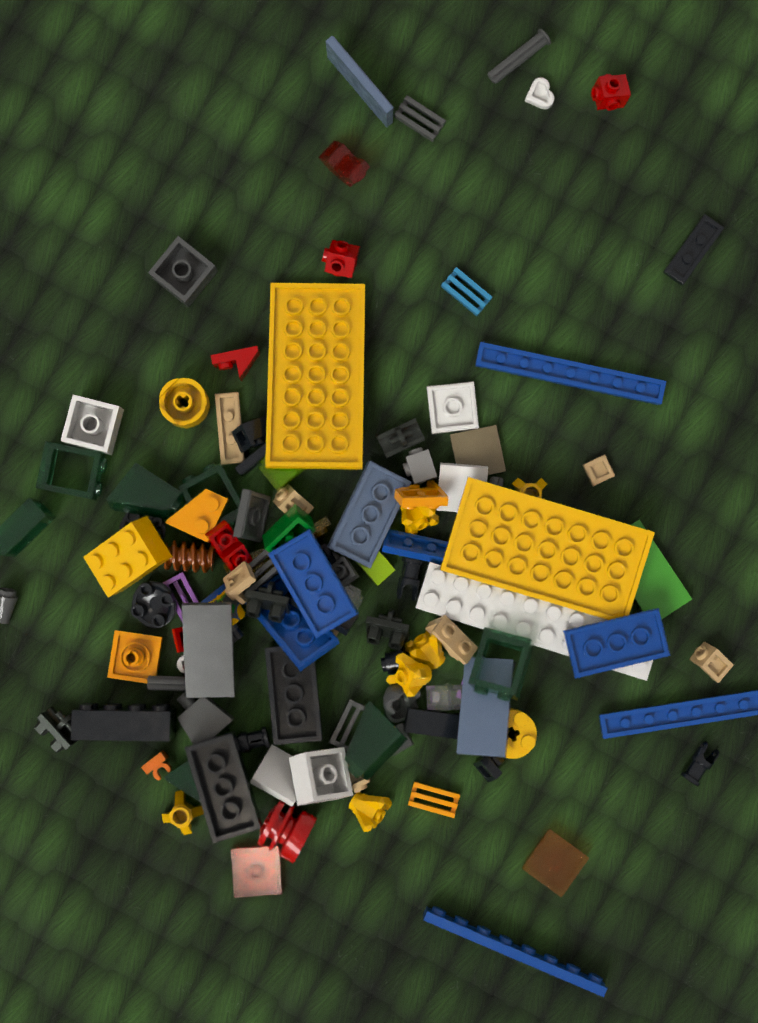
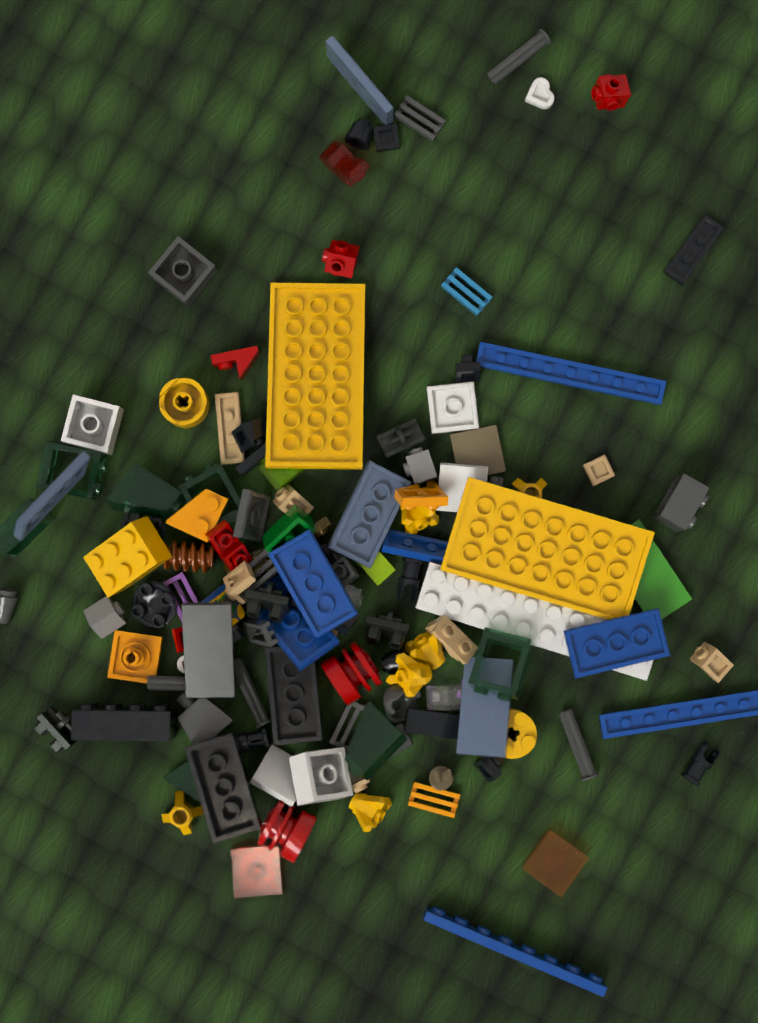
(51, 496): none -> sand blue tile
(105, 616): none -> light grey brick
(156, 763): orange tile -> none
(250, 693): none -> dark grey axle
(259, 627): none -> dark grey tile
(351, 673): none -> red wheel
(359, 134): none -> black hat
(386, 138): none -> black tile
(441, 778): none -> dark tan plate
(467, 370): none -> black tile
(577, 745): none -> dark grey axle
(681, 503): none -> dark grey brick

